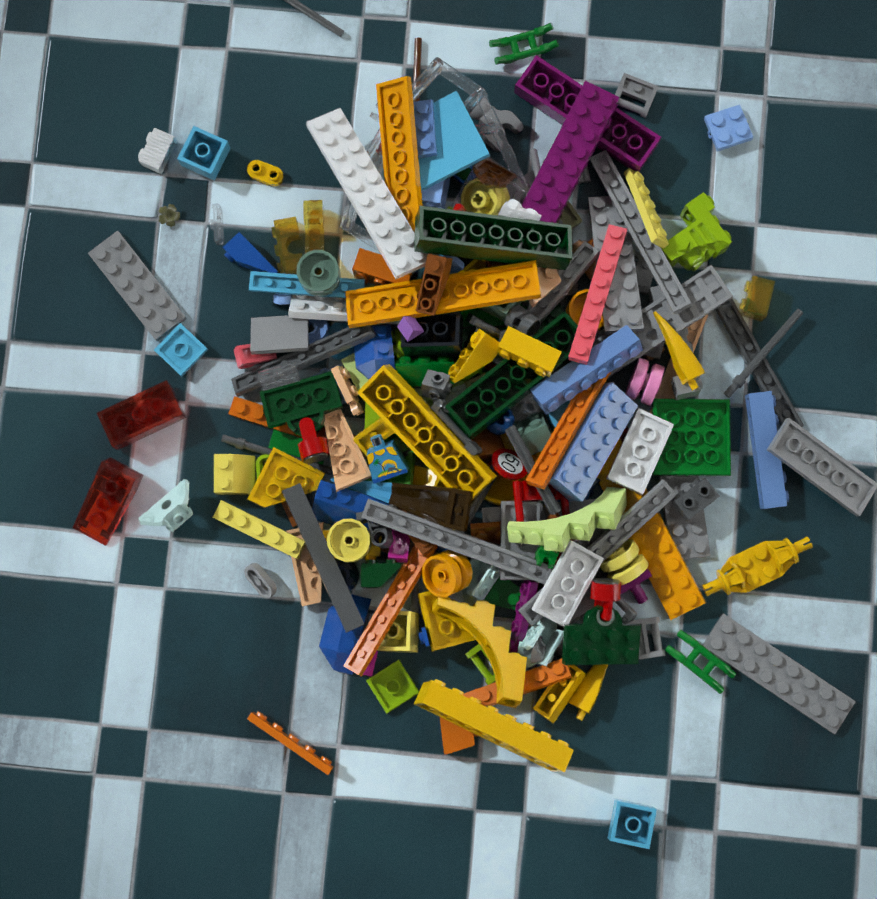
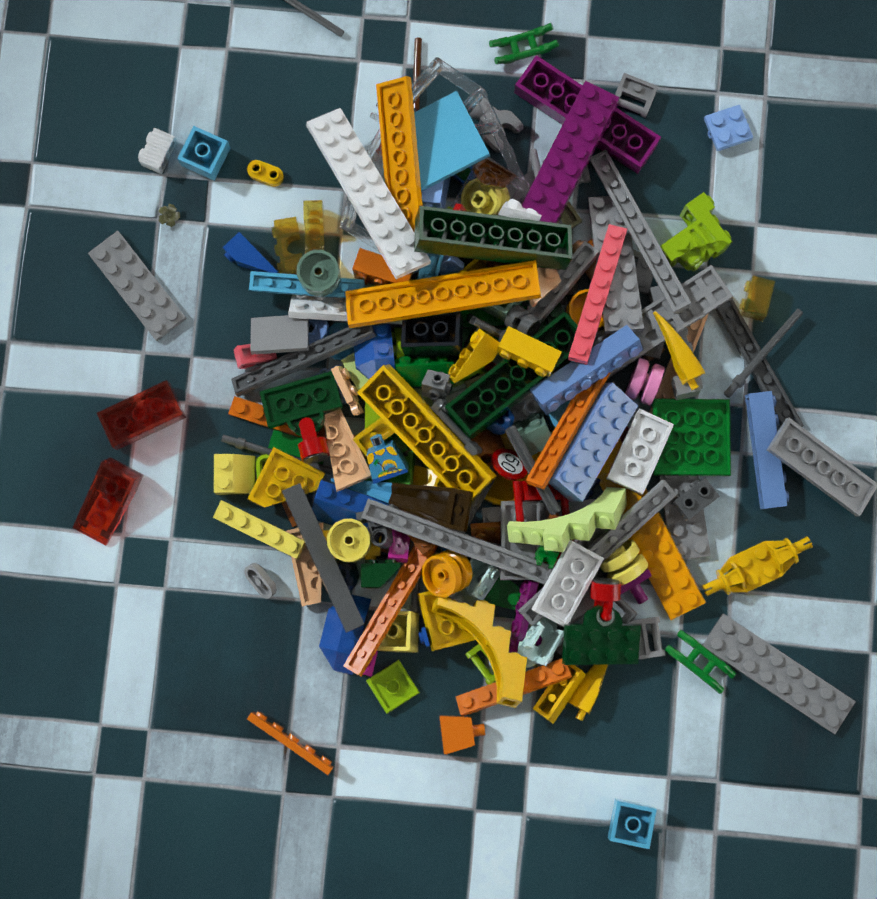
(170, 510): light aqua piece -> none
(181, 349): medium azure plate -> none
(217, 224): clear plate -> none
(278, 376): clear plate -> none
(282, 299): light blue tile -> none
(409, 328): medium lavender slope -> none
(425, 128): medium blue plate -> none
(433, 283): dark orange slope -> none
(493, 726): yellow brick -> none
(538, 651): light grey slope -> none
(646, 208): light yellow plate -> none

